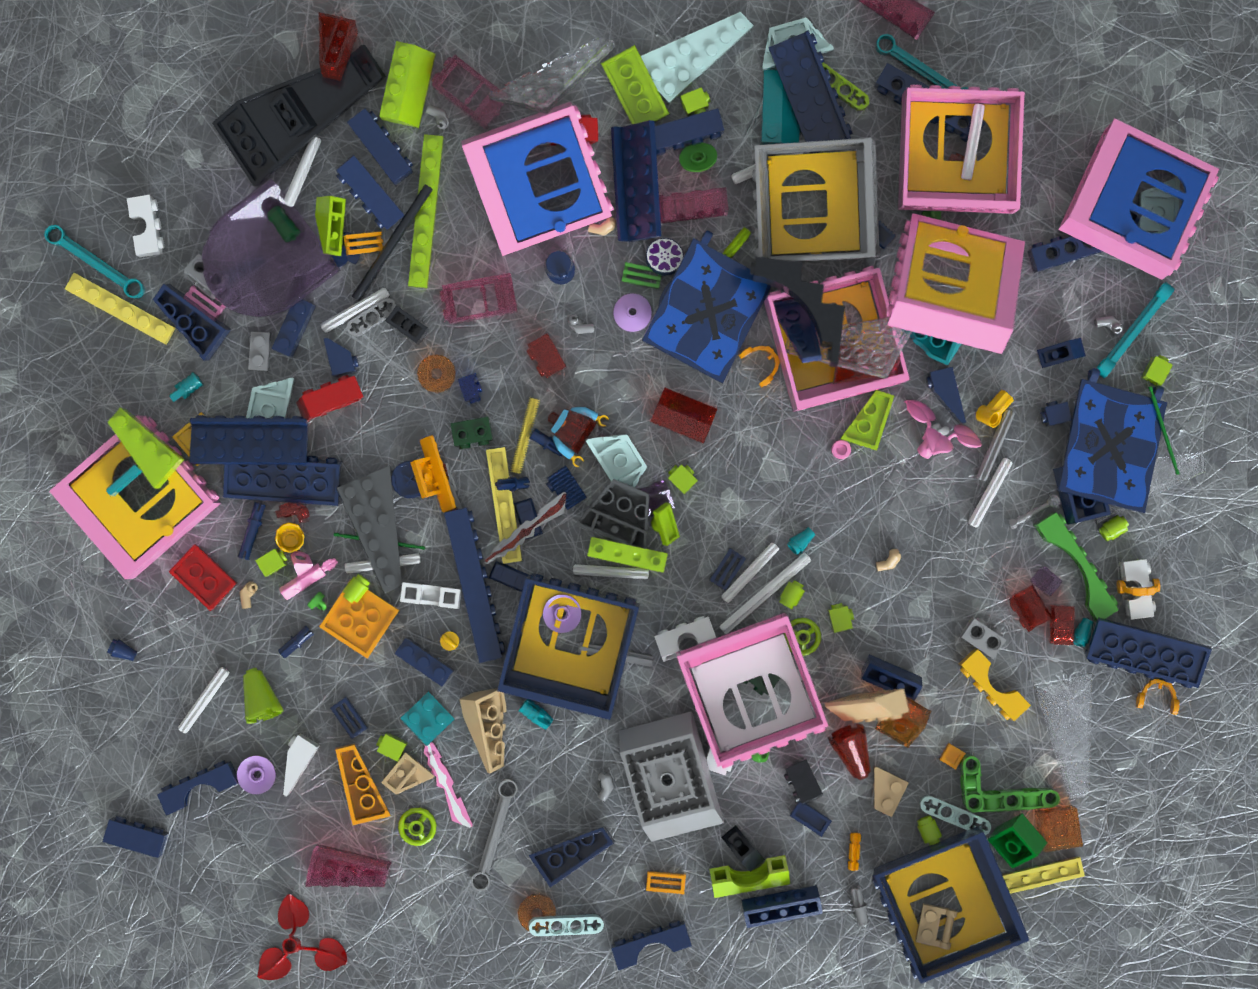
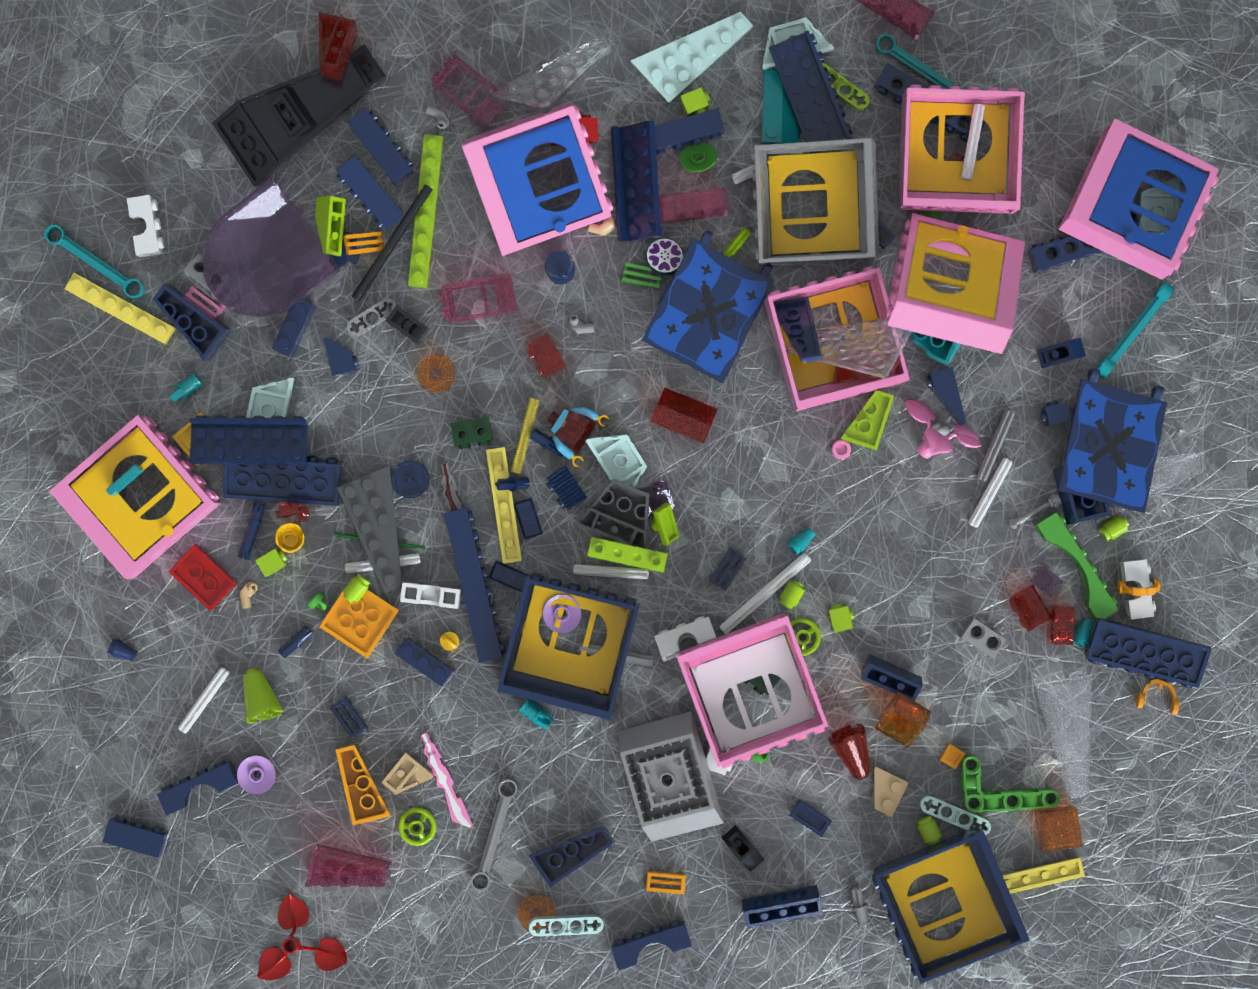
(148, 450): lime wedge -> none
(259, 351): light grey plate -> none
(285, 226): dark green piece -> none
(298, 757): white slope -> none
(301, 172): white axle -> none
(306, 574): bright pink piece -> none
(329, 397): red wedge -> none
(354, 310): white axle -> none
(391, 746): lime brick -> none
(407, 85): lime slope -> none
(427, 719): teal plate -> none
(431, 475): light orange bracket -> none
(470, 389): clear blue brick -> none
(484, 720): tan wedge -> none
(548, 512): light grey sword -> none
(607, 785): light grey arm -> none
(632, 322): lavender dish -> none
(635, 87): lime tile -> none
(682, 477): lime brick -> none
(750, 572): white axle -> none
(770, 874): lime arch -> none
(772, 355): light orange piece -> none
(804, 782): black brick -> none
(825, 317): black arch -> none
(854, 851): light orange axle -> none
(870, 706): tan slope -> none
(891, 562): tan arm -> none
(929, 926): tan plate -> none
(977, 666): yellow arch -> none
(992, 412): yellow piece -> none
(1017, 841): green brick -> none
(1110, 322): light grey arm -> none
(1157, 370): lime brick -> none
(1163, 430): green piece -> none

